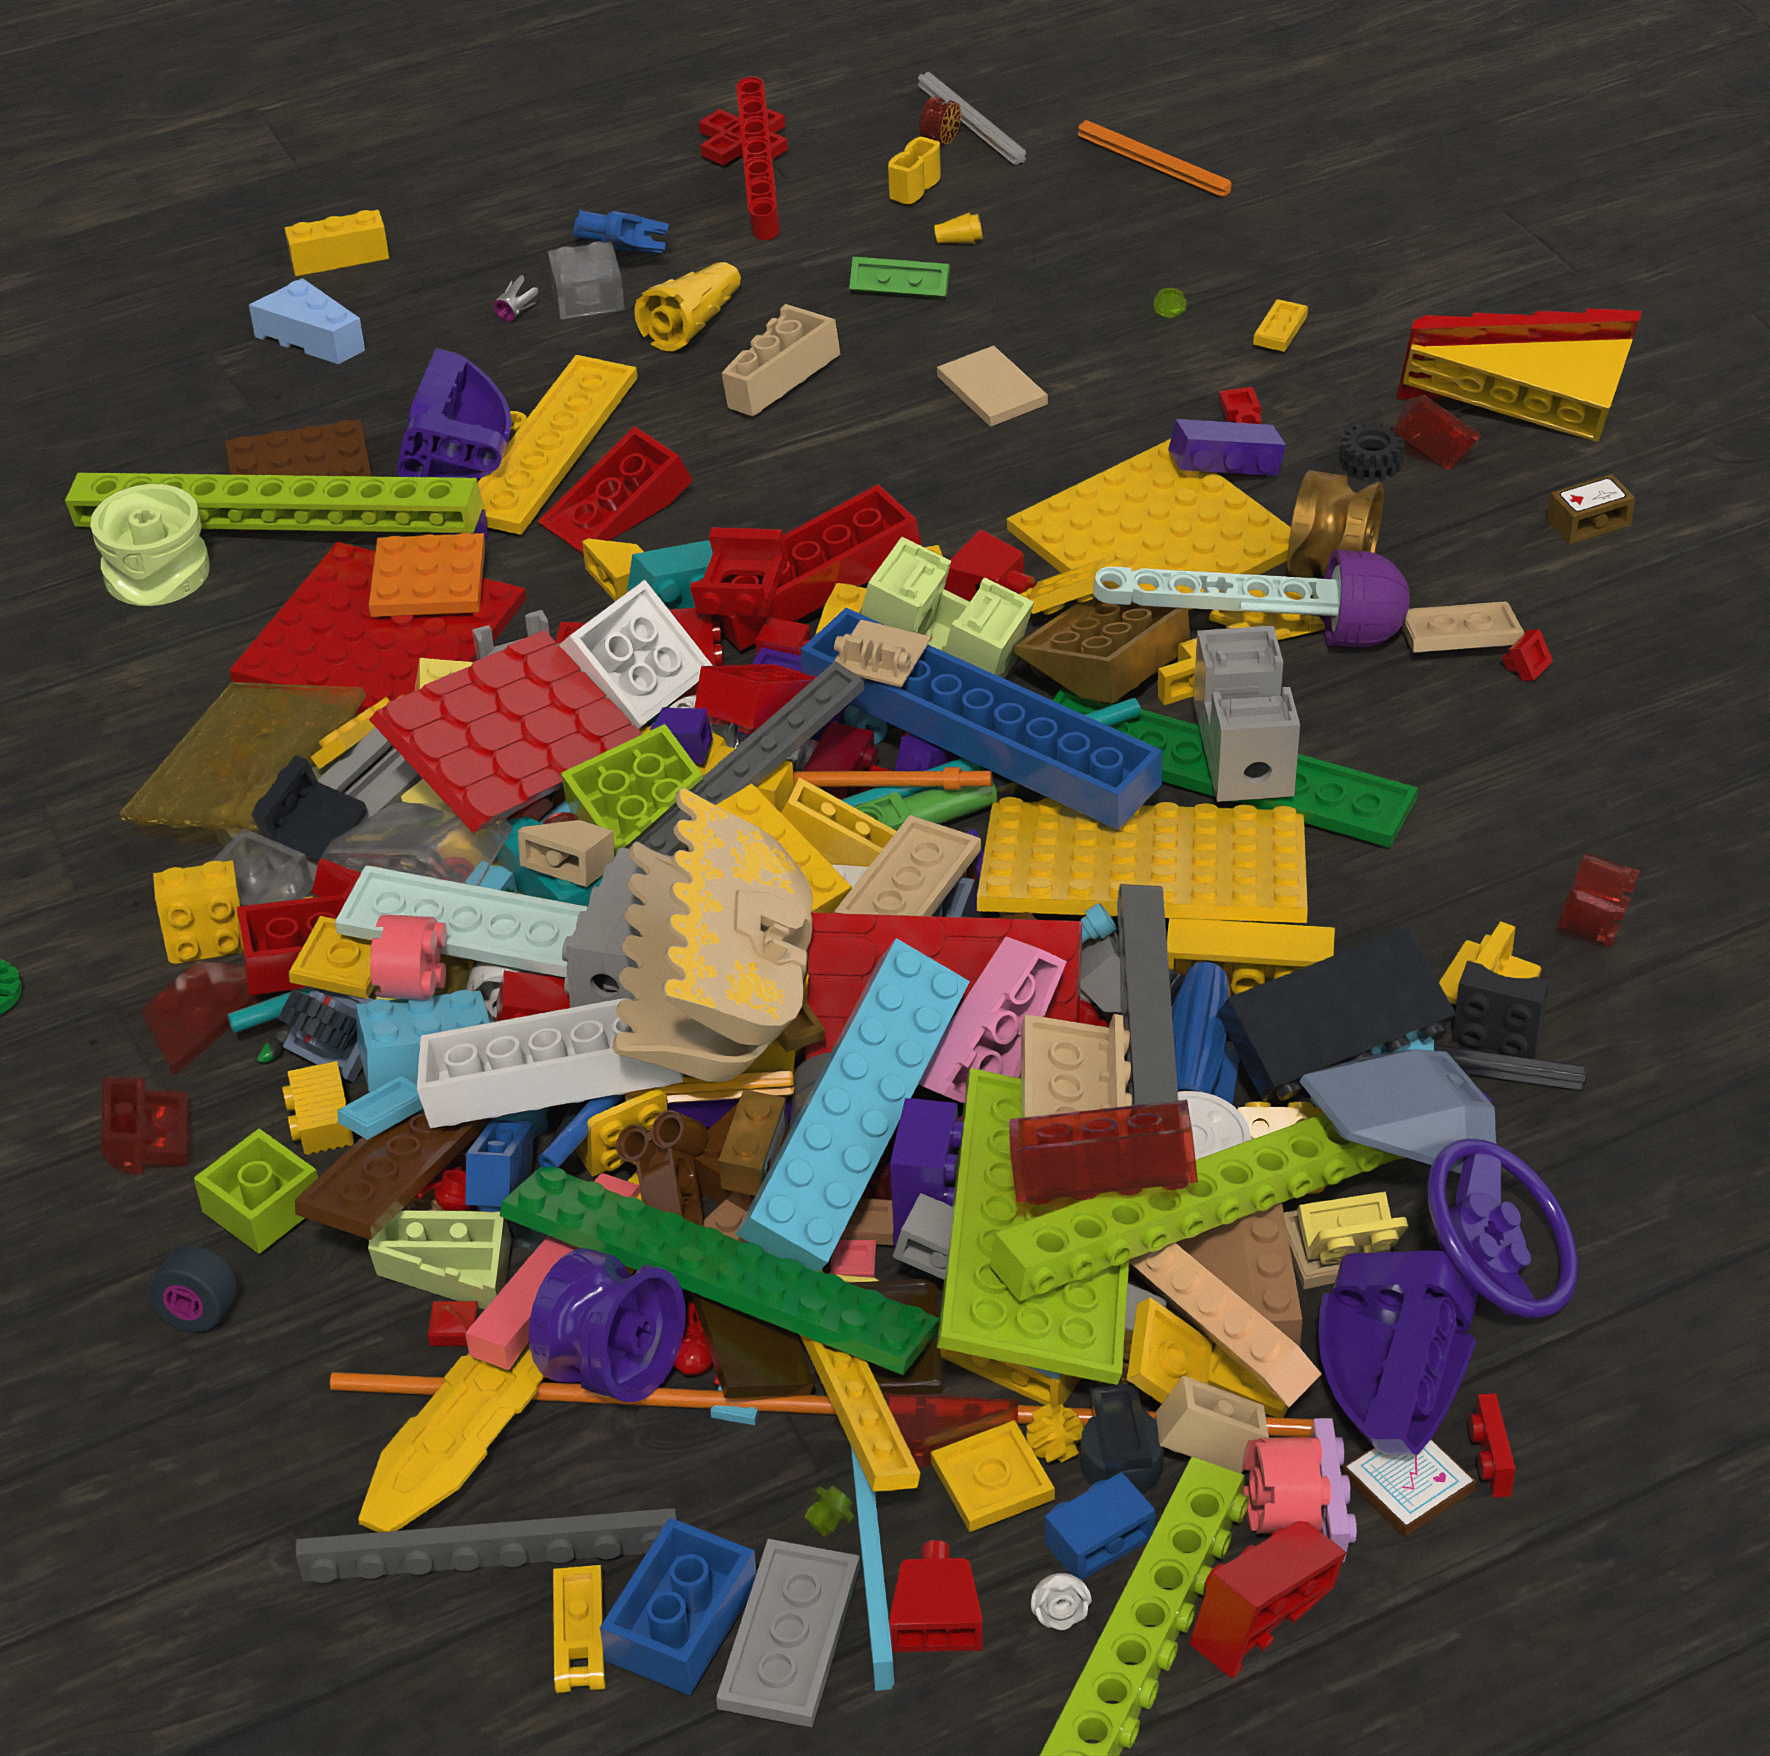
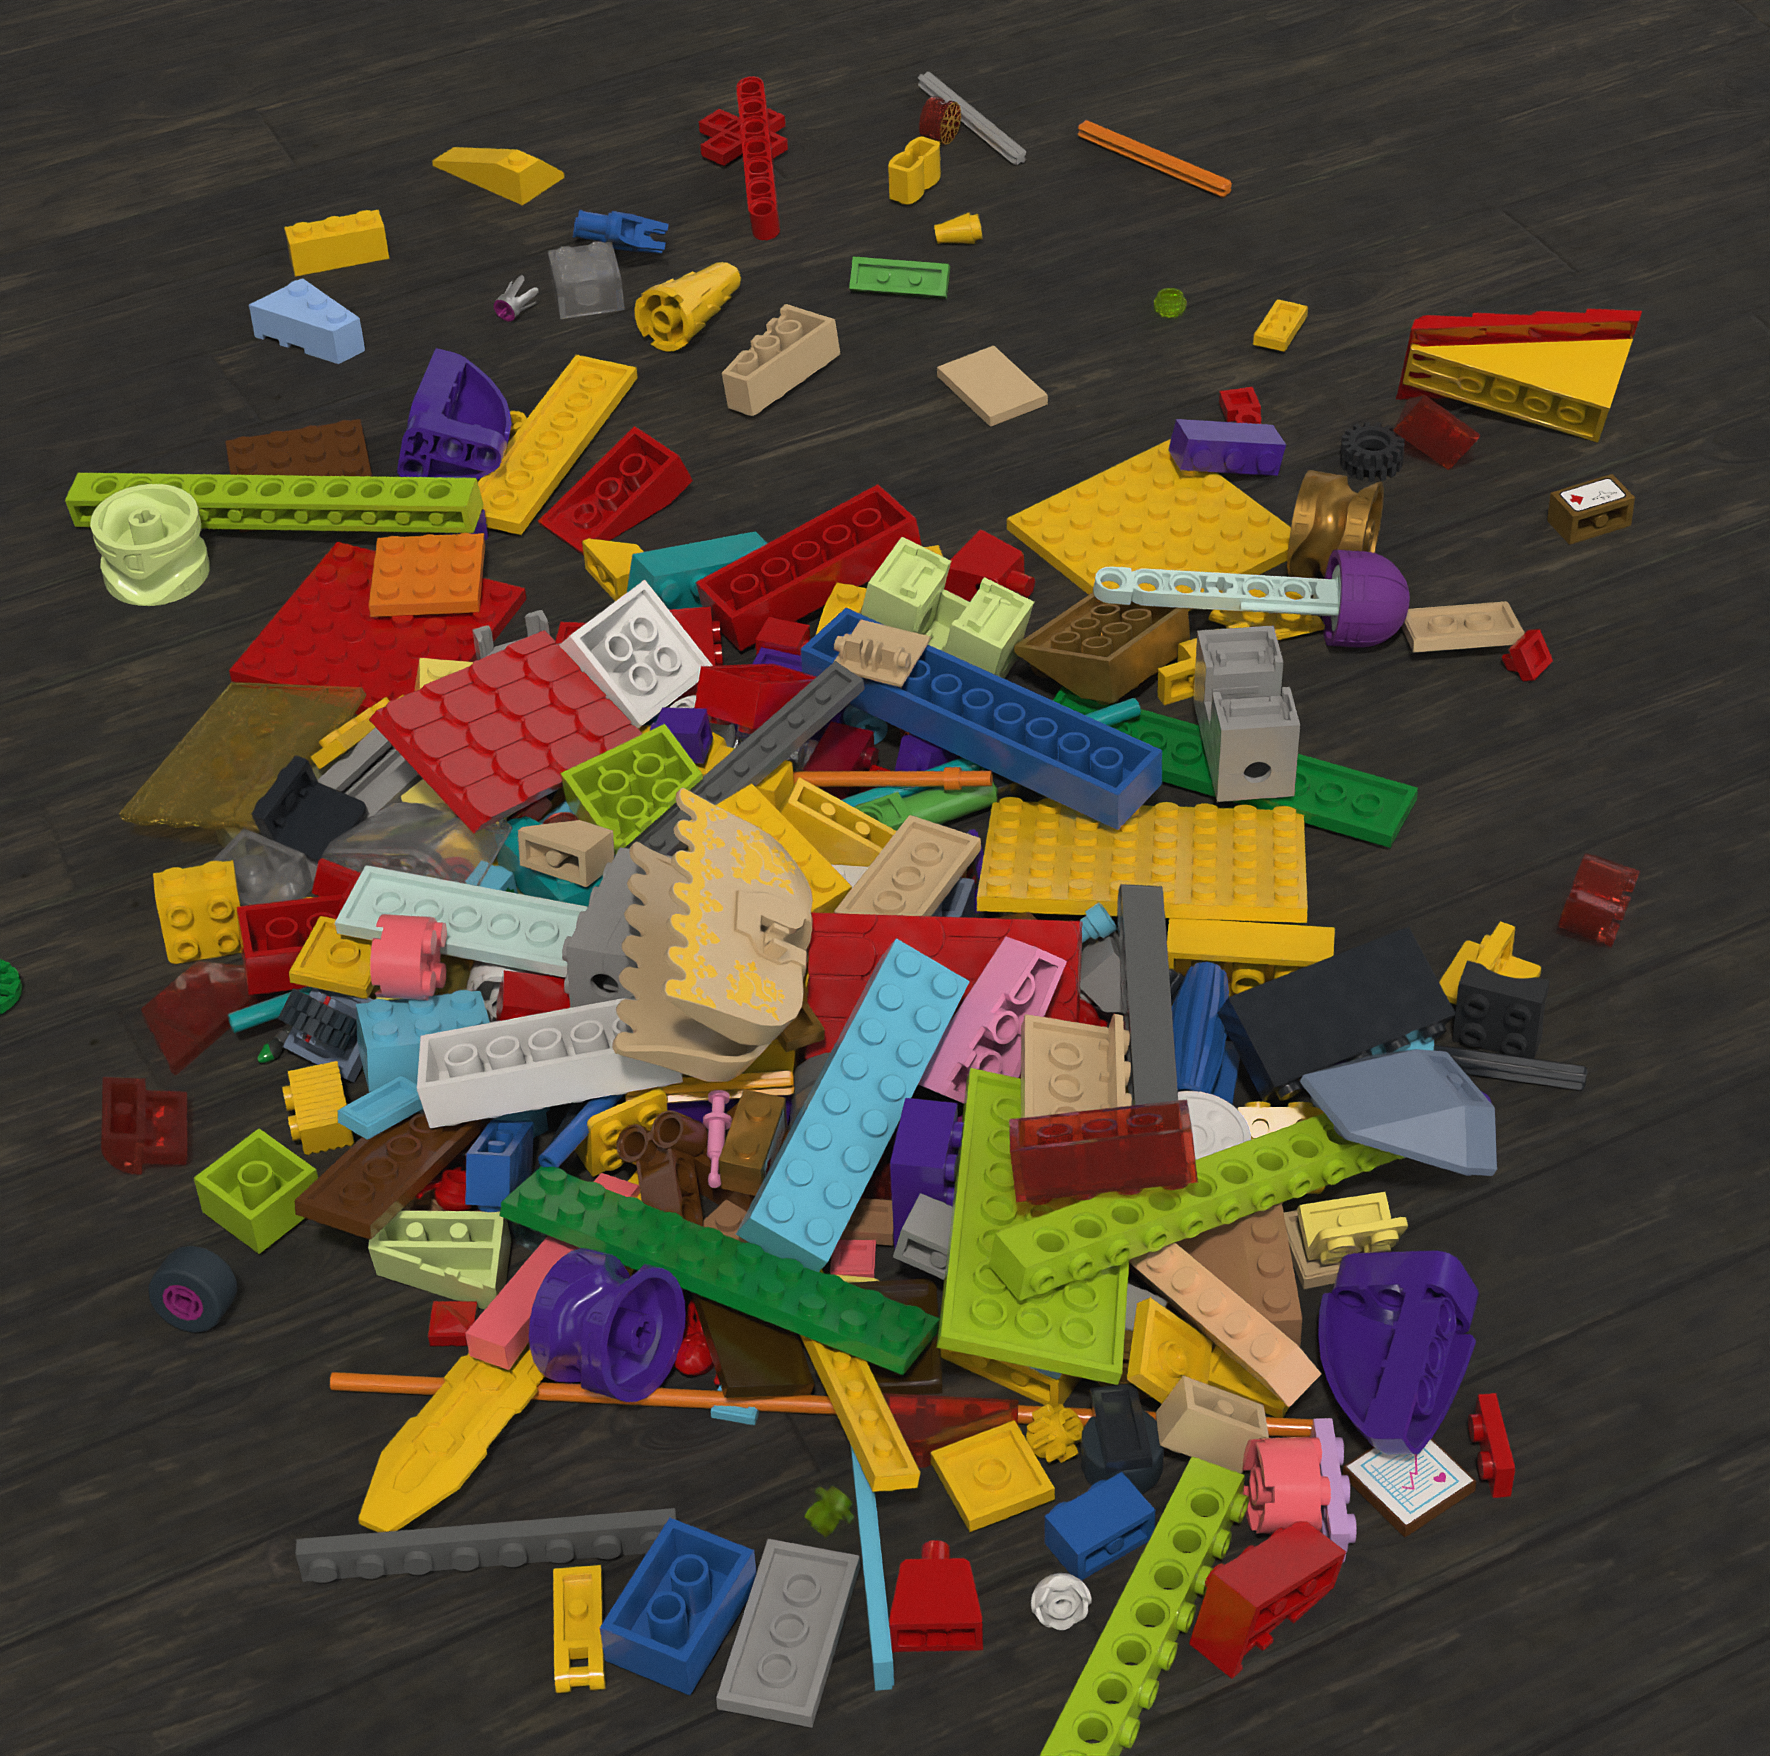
(501, 171): none -> yellow wedge
(716, 1123): none -> bright pink piece
(741, 553): red window -> none
(1077, 584): yellow plate -> none
(1486, 1235): dark purple piece -> none

